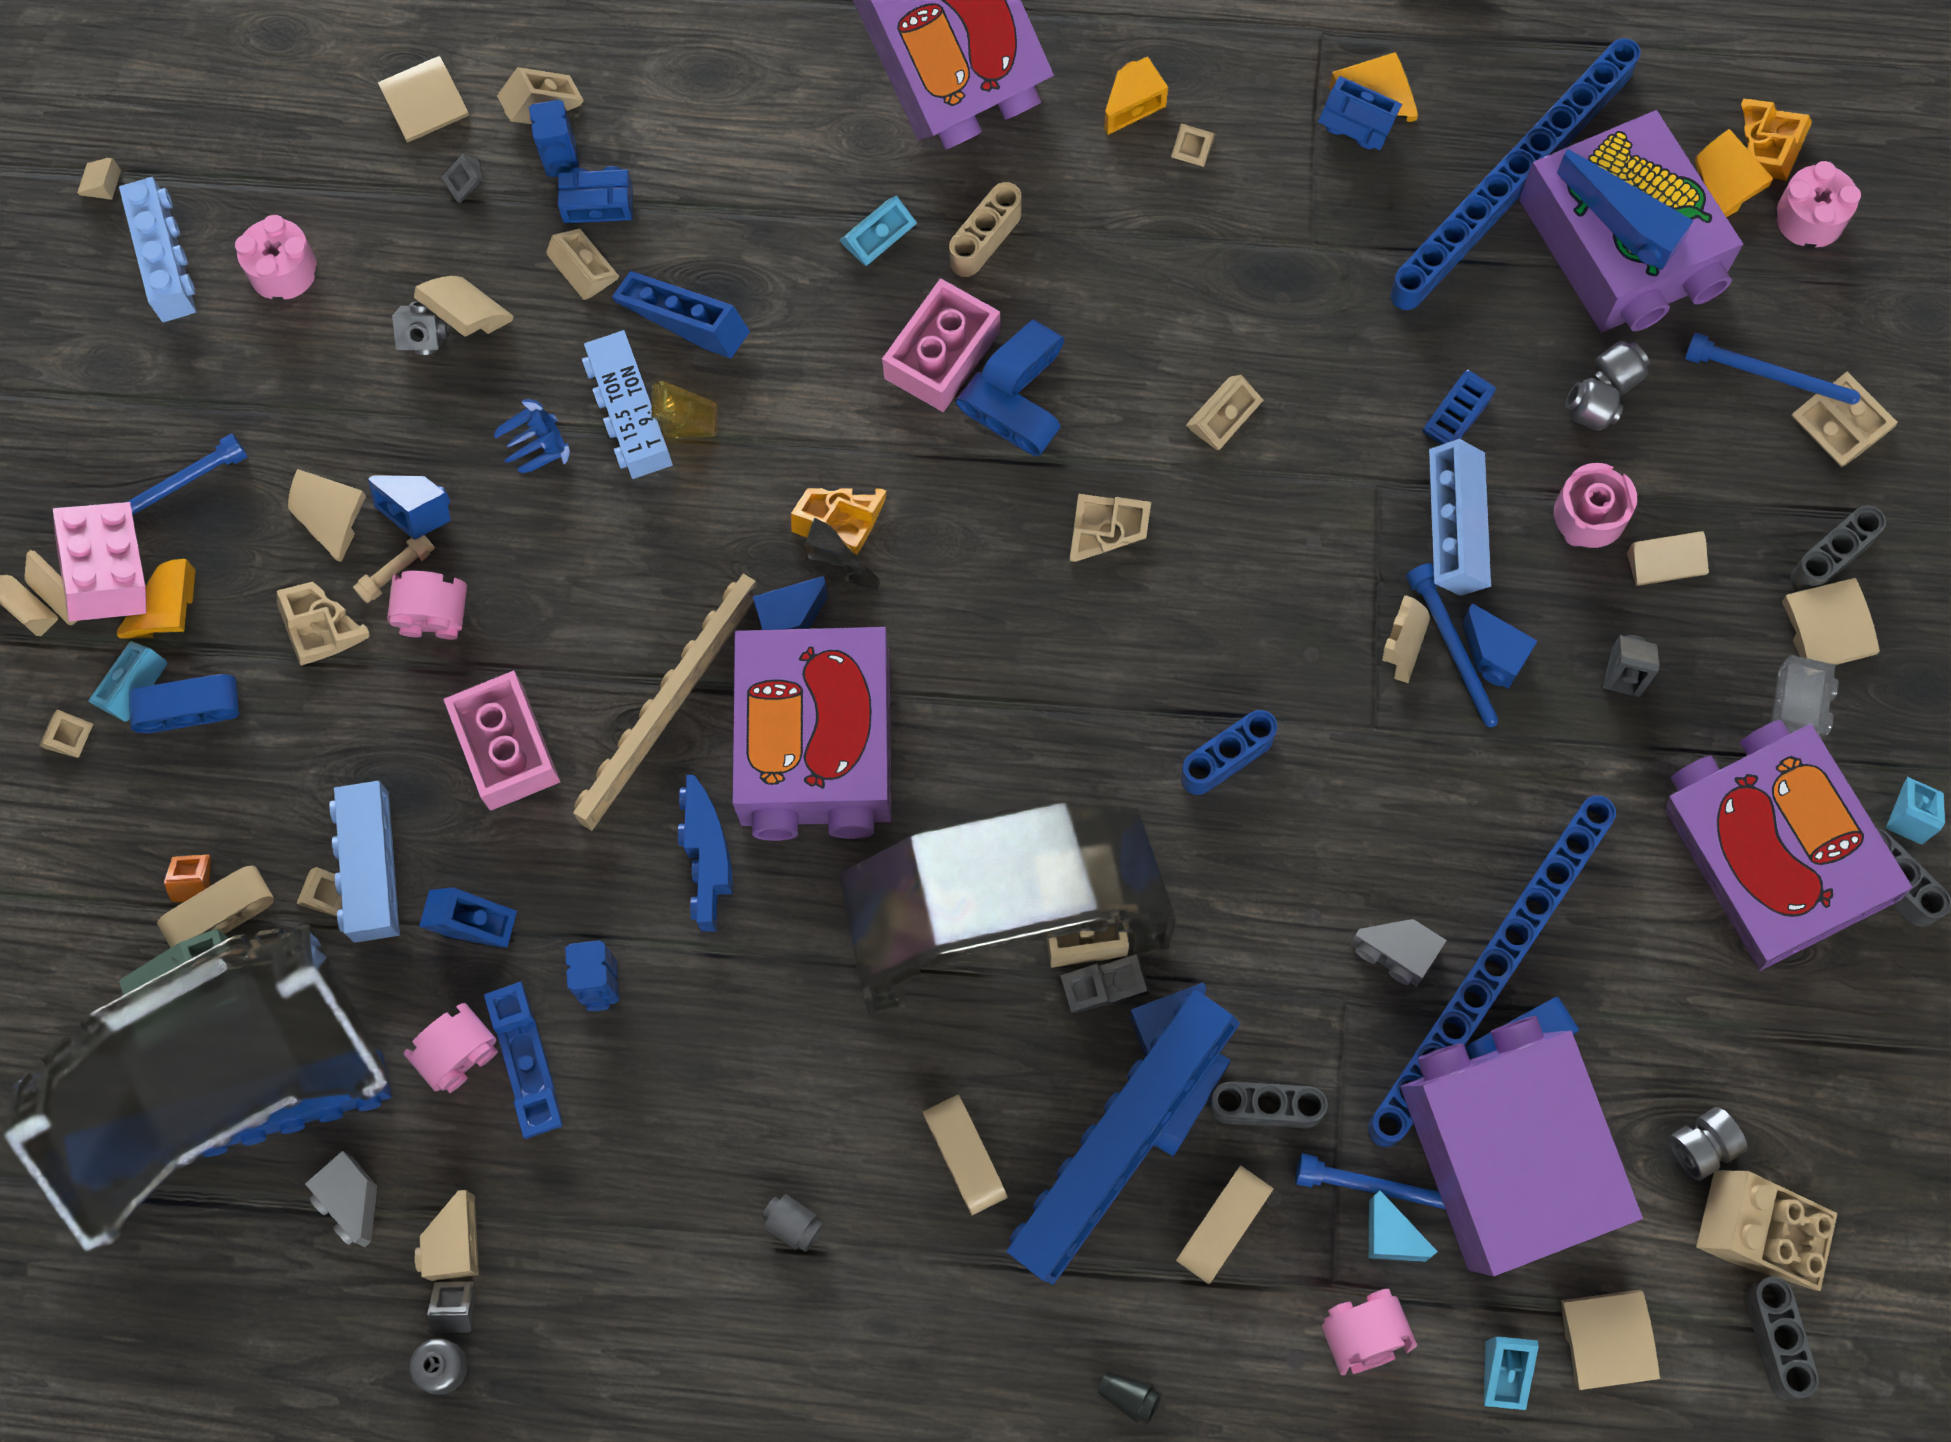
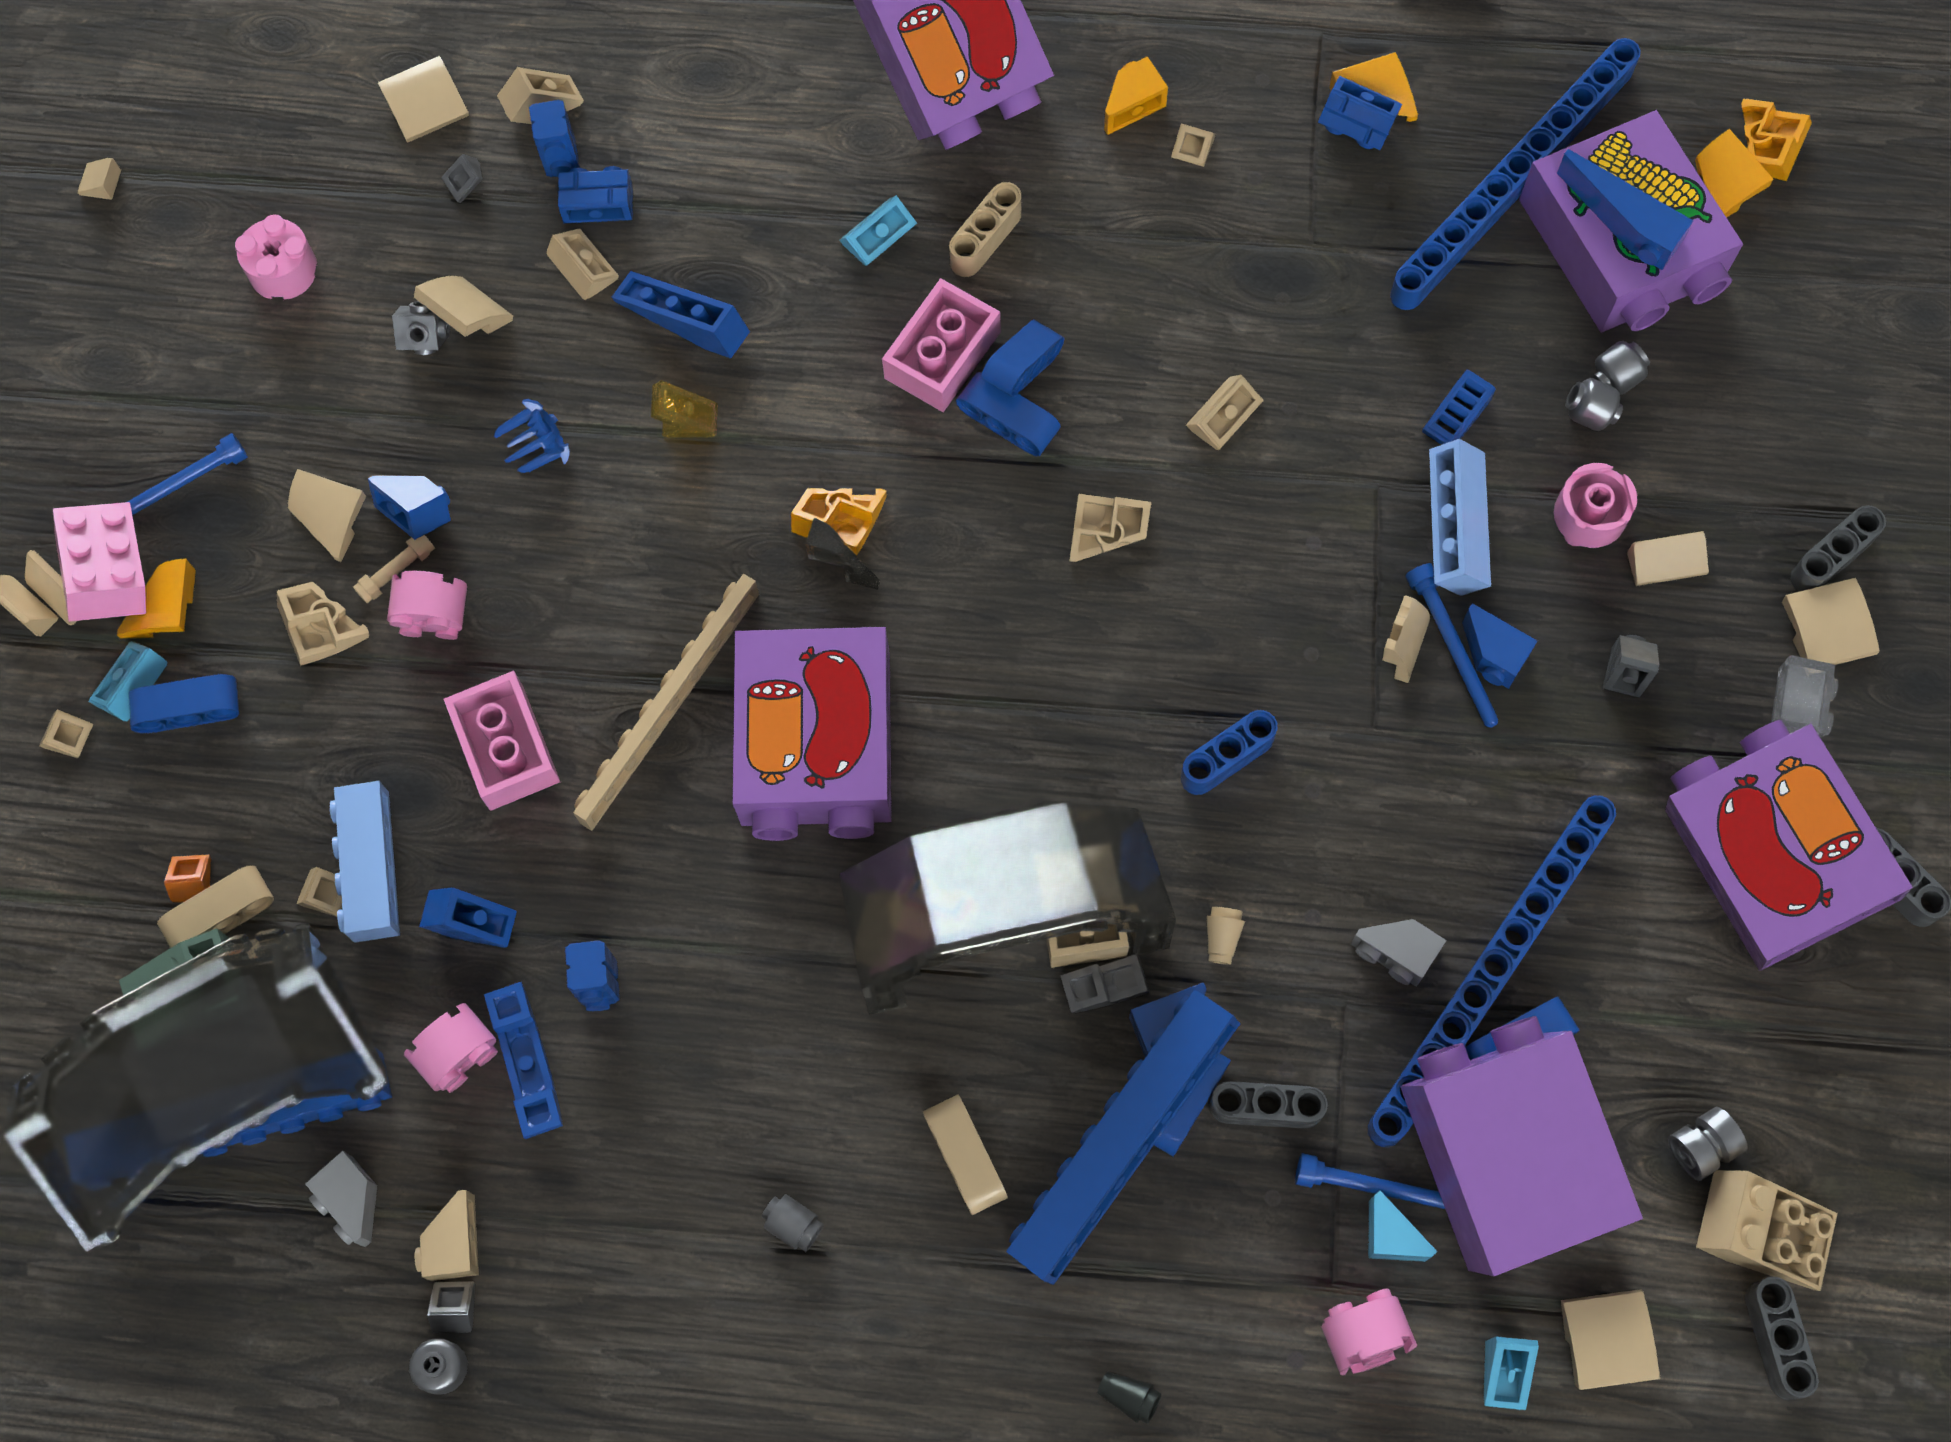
(157, 249): light blue brick -> none
(628, 405): light blue brick -> none
(704, 840): blue slope -> none
(791, 606): blue slope -> none
(1223, 933): none -> tan cone
(1224, 1224): tan beam -> none
(1703, 350): blue piece -> none
(1817, 205): bright pink brick -> none
(1844, 428): tan slope -> none
(1917, 812): medium azure slope -> none

